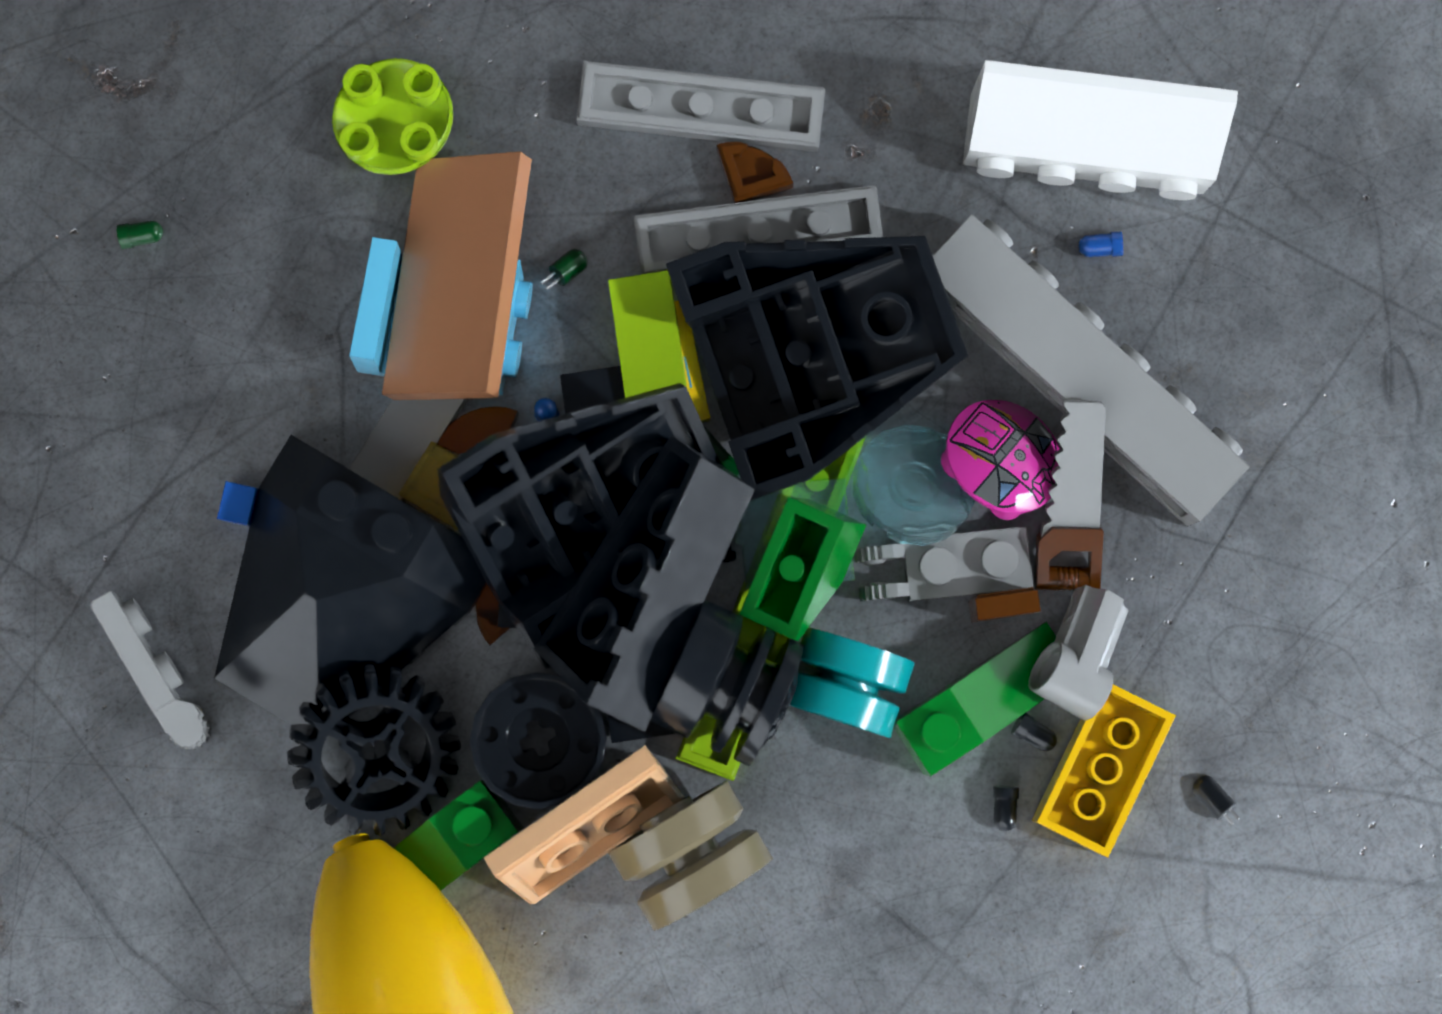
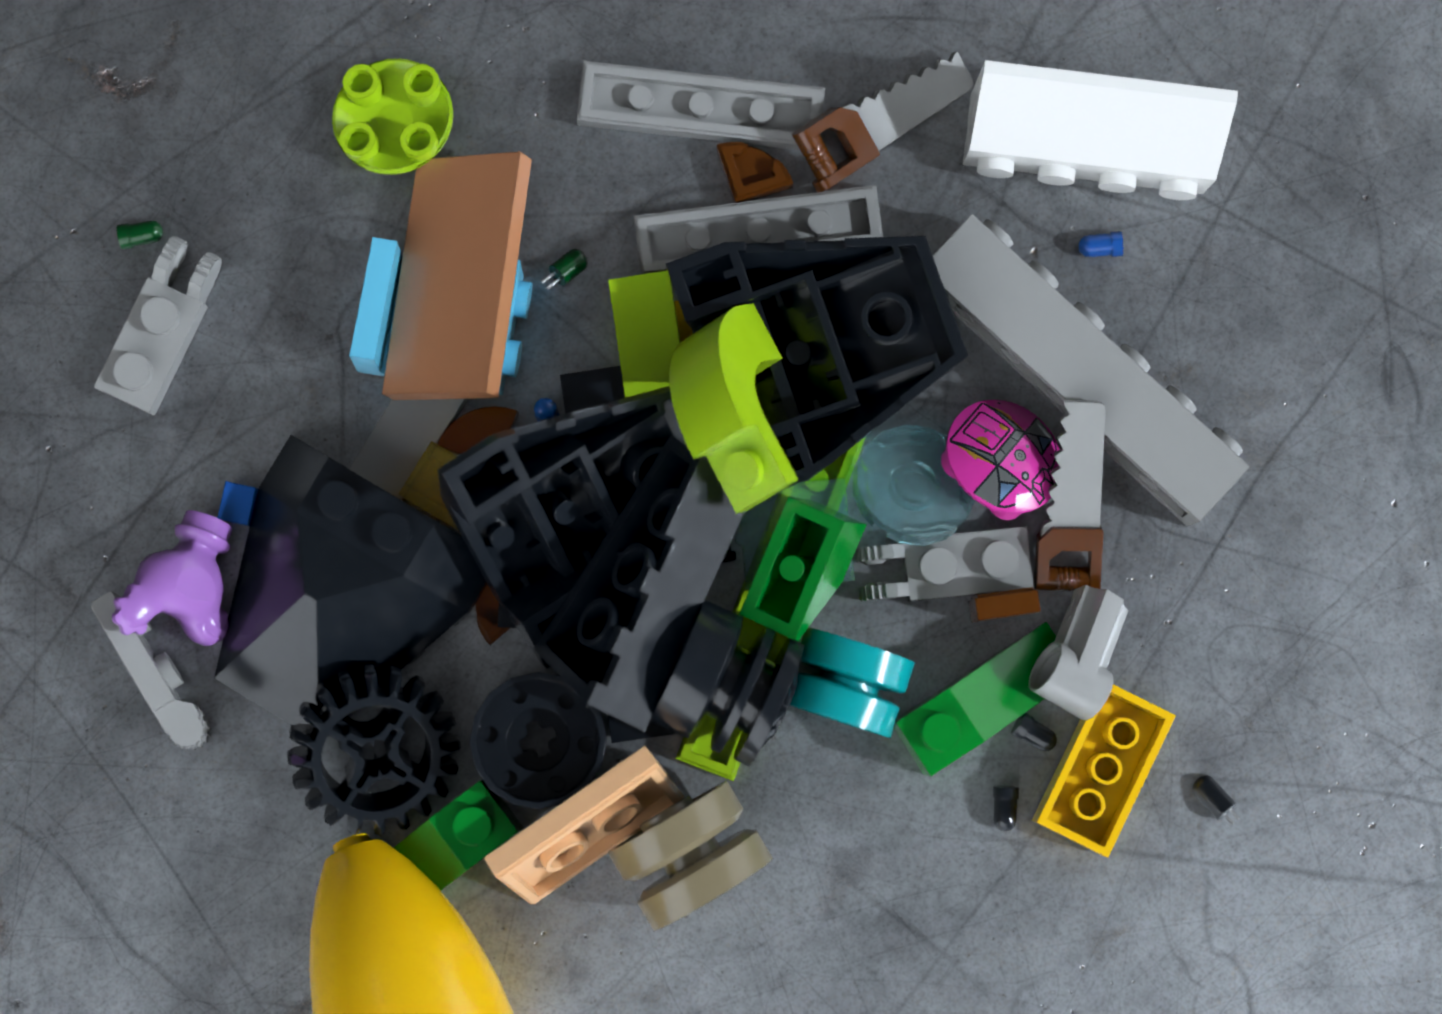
(158, 330): none -> light grey hinge
(181, 583): none -> medium lavender animal
(720, 409): none -> lime arch
(880, 119): none -> piece

